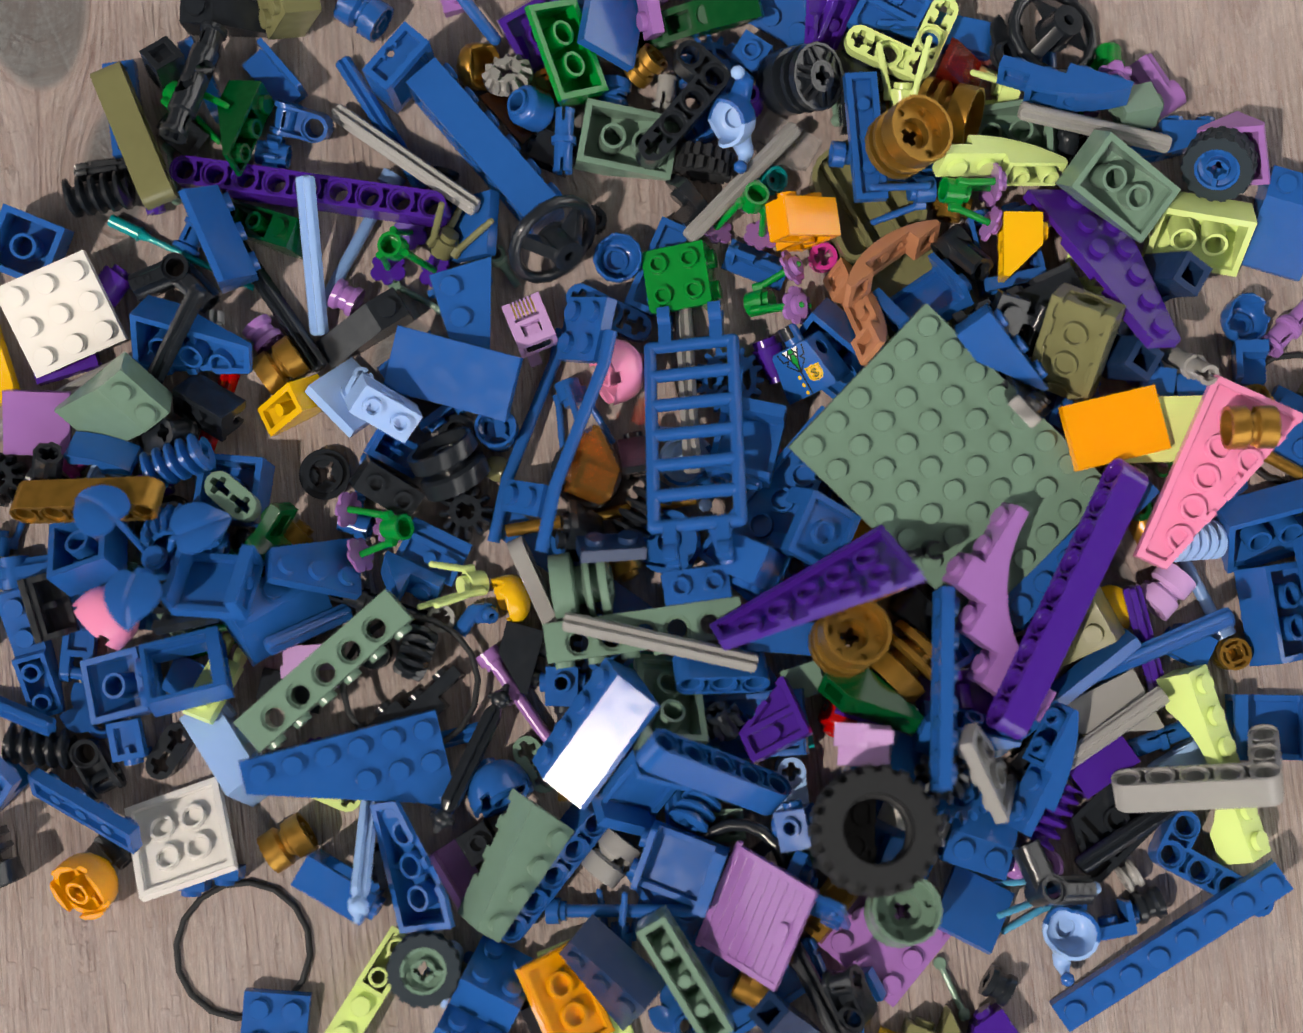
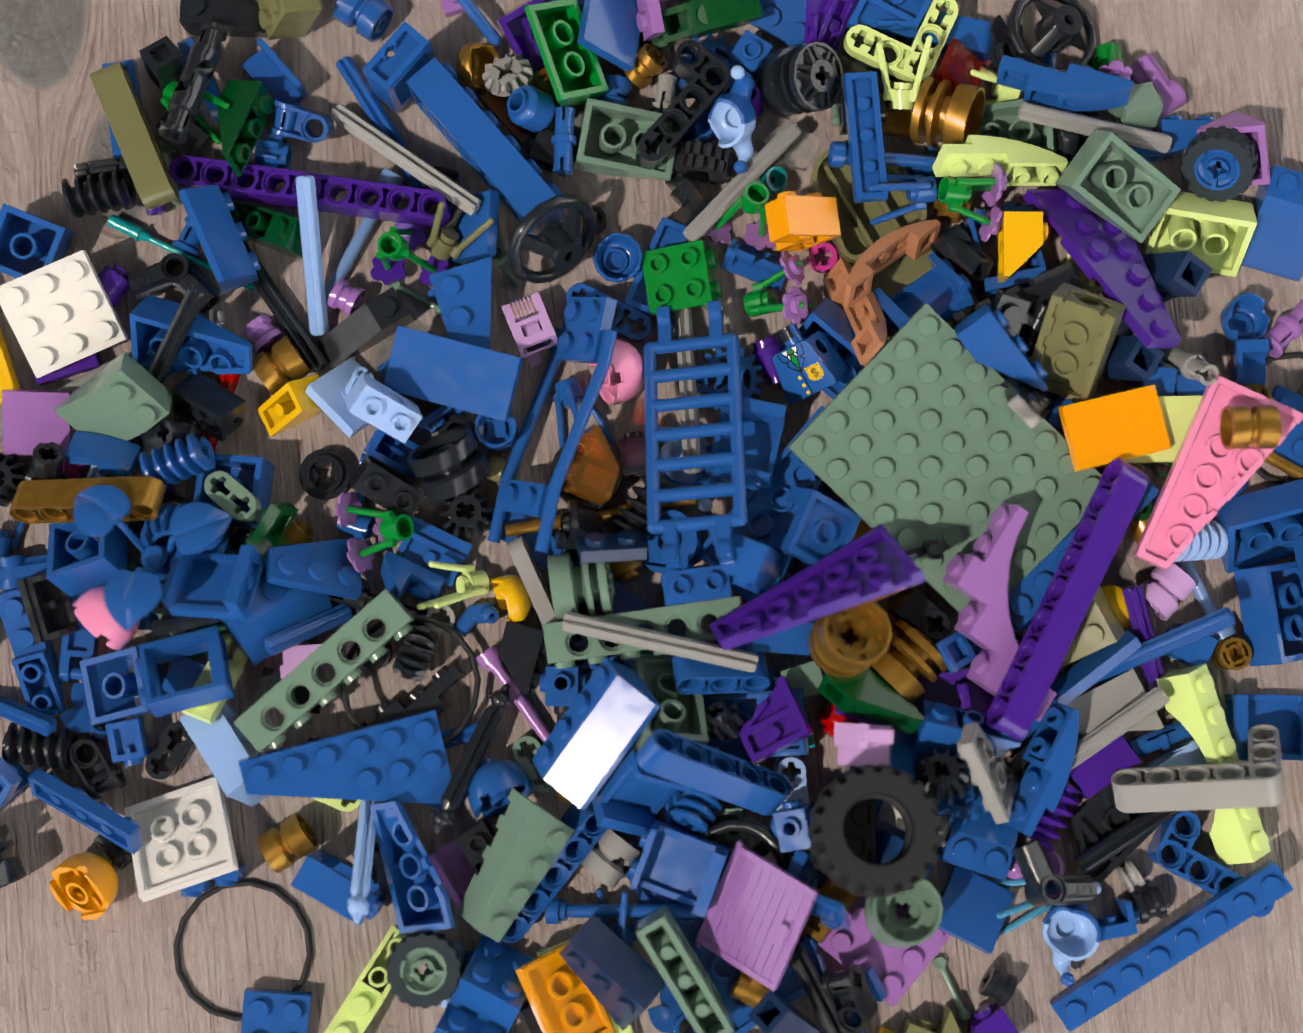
(909, 137): pearl gold wheel -> none
(943, 702): blue plate -> none

